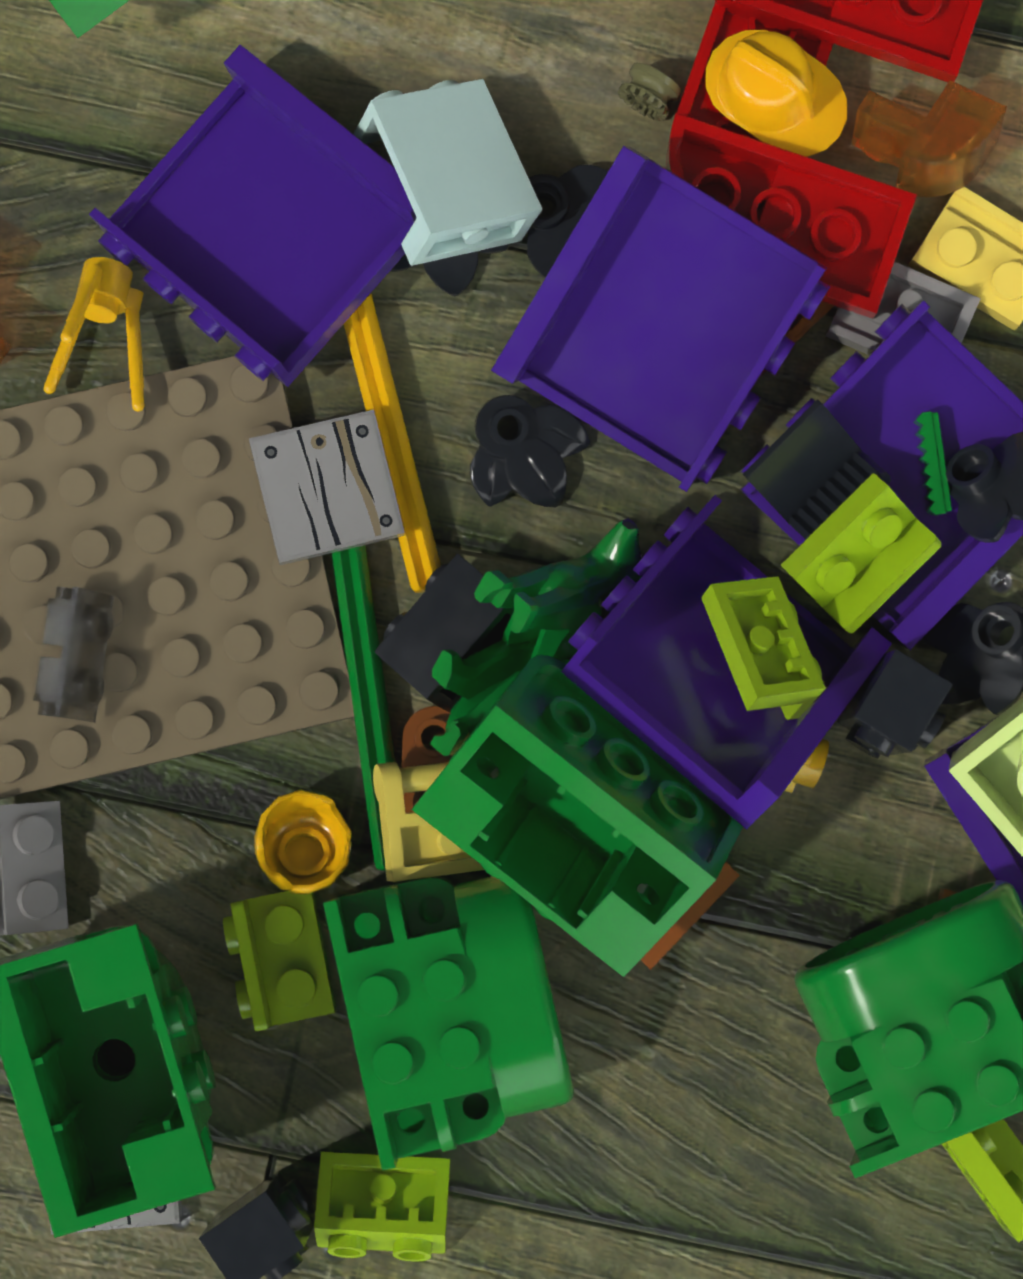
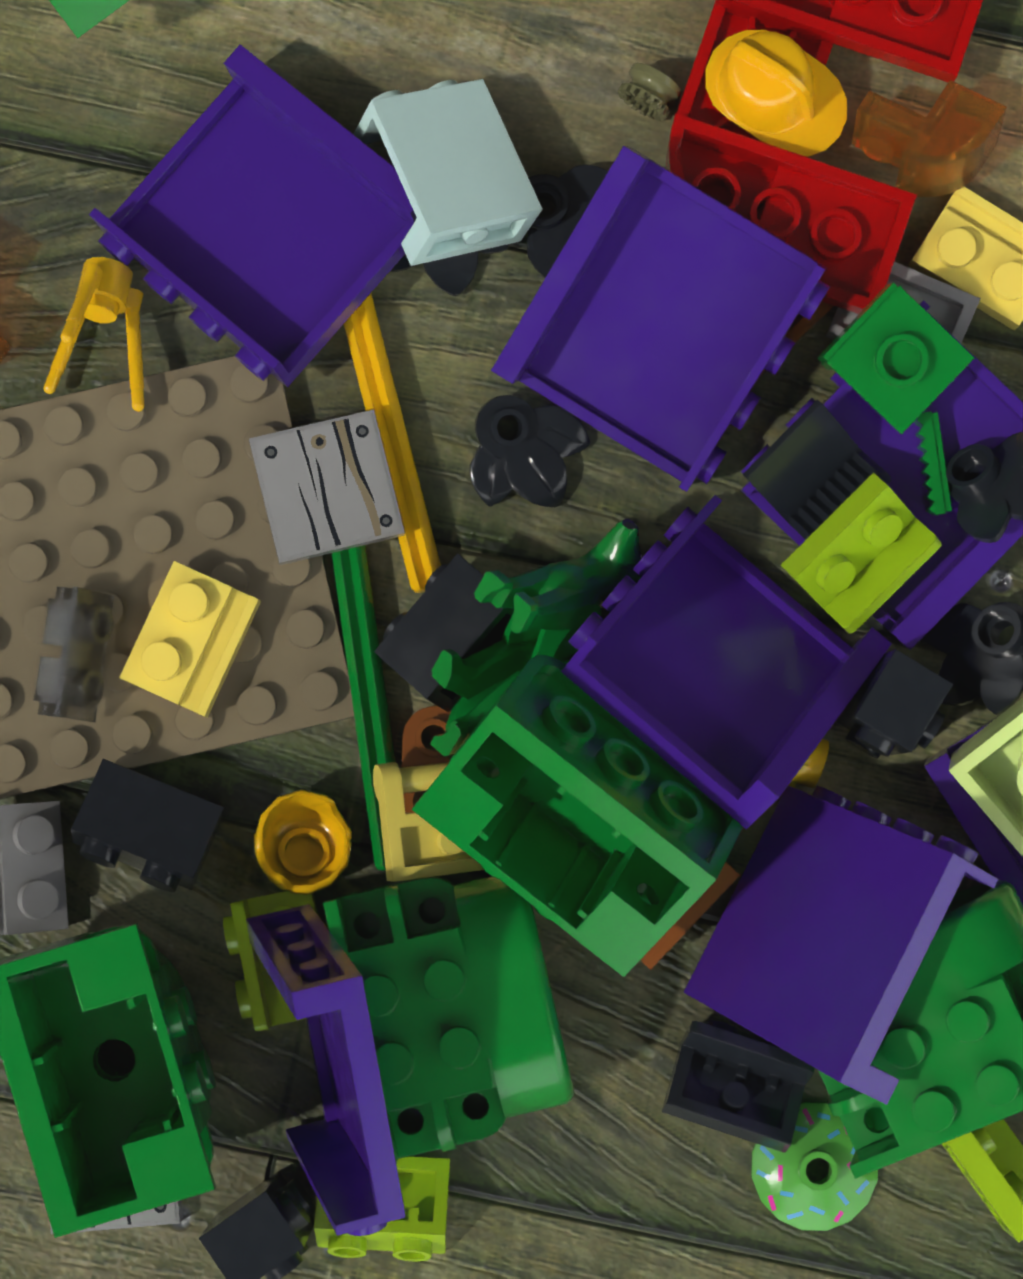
(145, 827): none -> black brick
(190, 639): none -> light yellow plate
(351, 1149): none -> dark purple panel
(737, 1085): none -> black bracket
(764, 645): lime bracket -> none
(796, 1198): none -> bright green dish
(830, 931): none -> dark purple panel
(896, 357): none -> green piece

